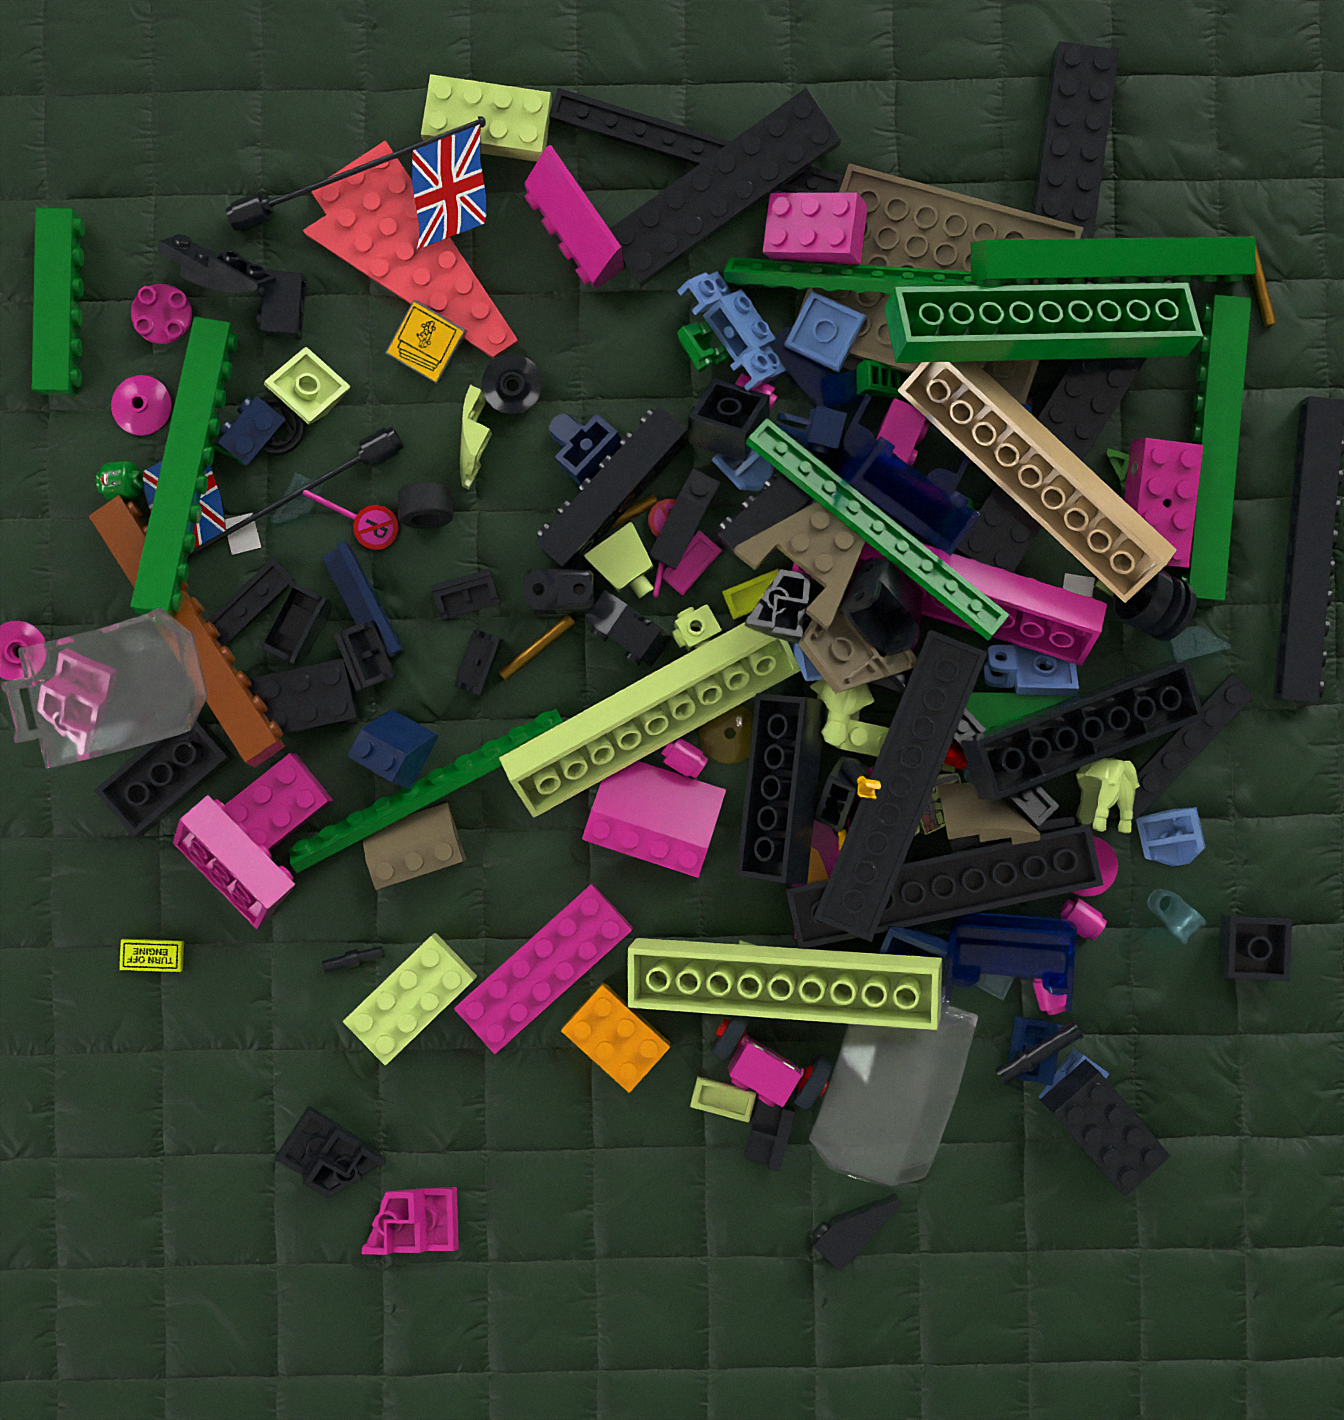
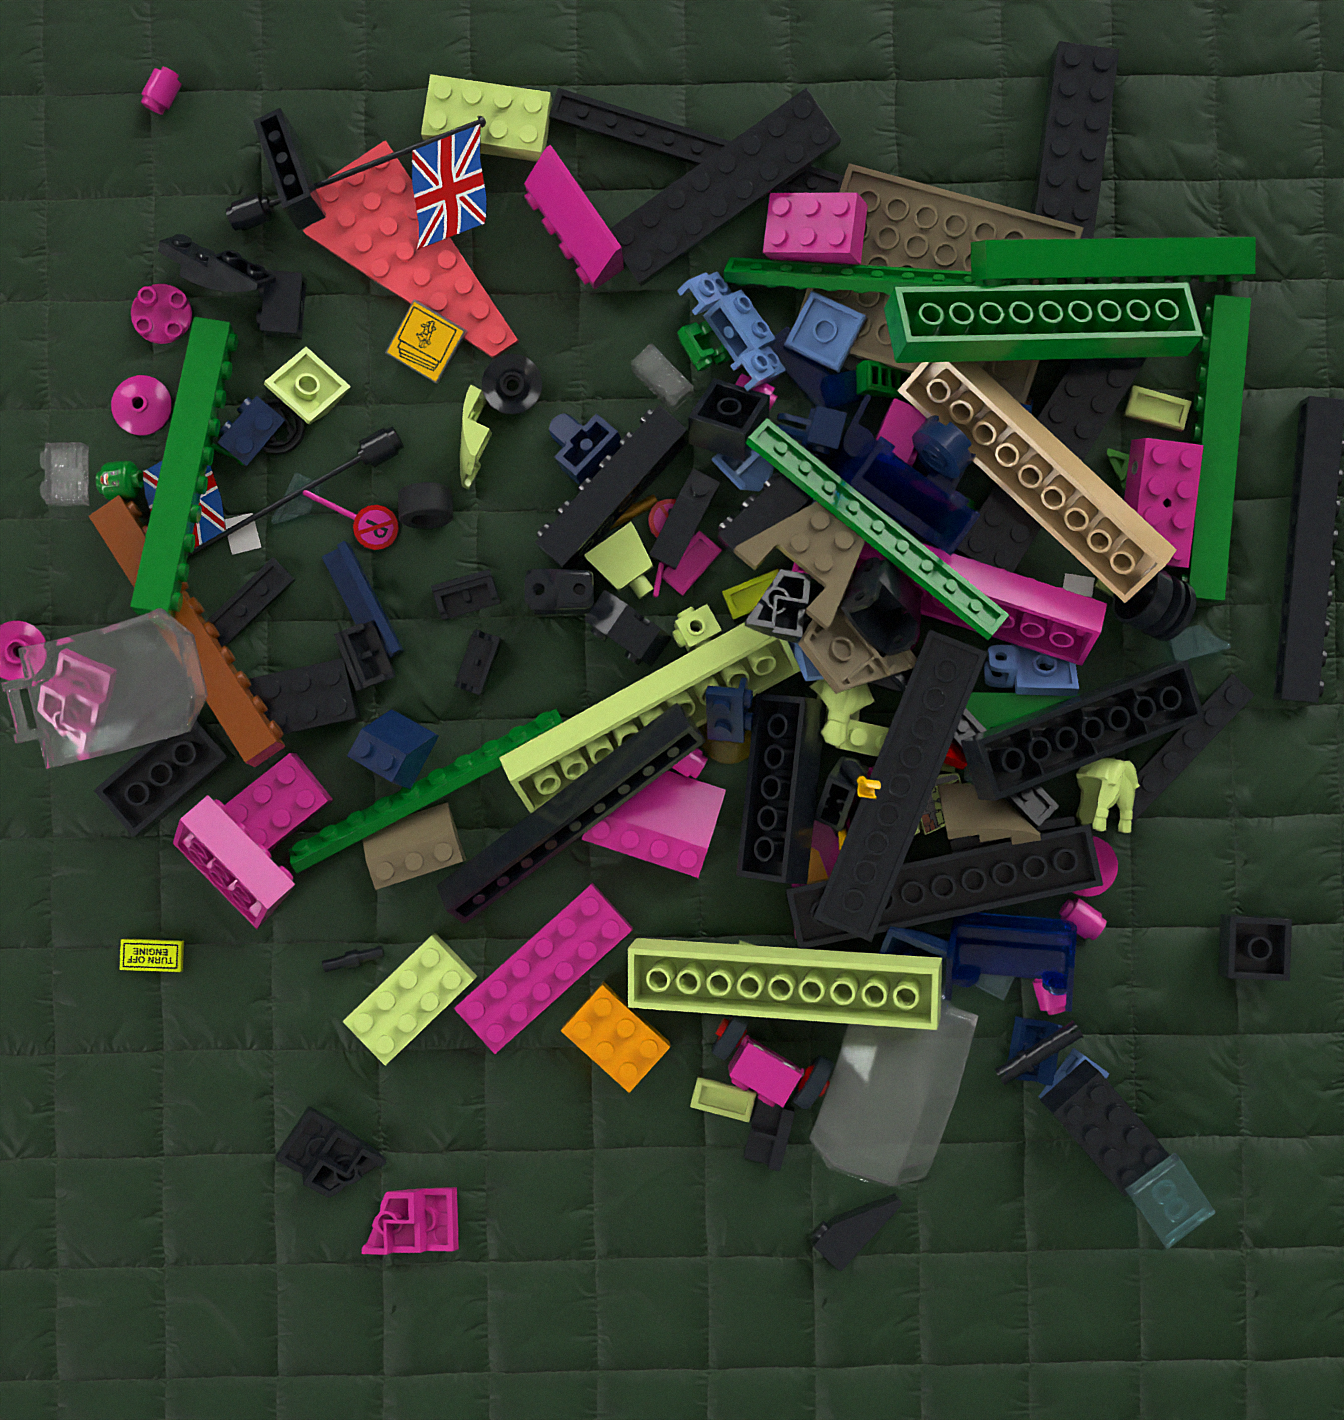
(57, 301): green brick -> none
(65, 474): none -> clear brick
(160, 90): none -> dark pink brick
(289, 169): none -> black brick
(297, 624): black piece -> none
(536, 647): pearl gold bar -> none
(570, 813): none -> black brick
(662, 377): none -> clear brick
(728, 712): none -> dark blue bracket
(941, 448): none -> dark blue piece
(1157, 408): none -> yellowish green tile
(1170, 1200): none -> clear light blue tile
(1171, 836): medium blue slope -> none
(1179, 917): clear light blue piece -> none
(1262, 293): pearl gold bar -> none

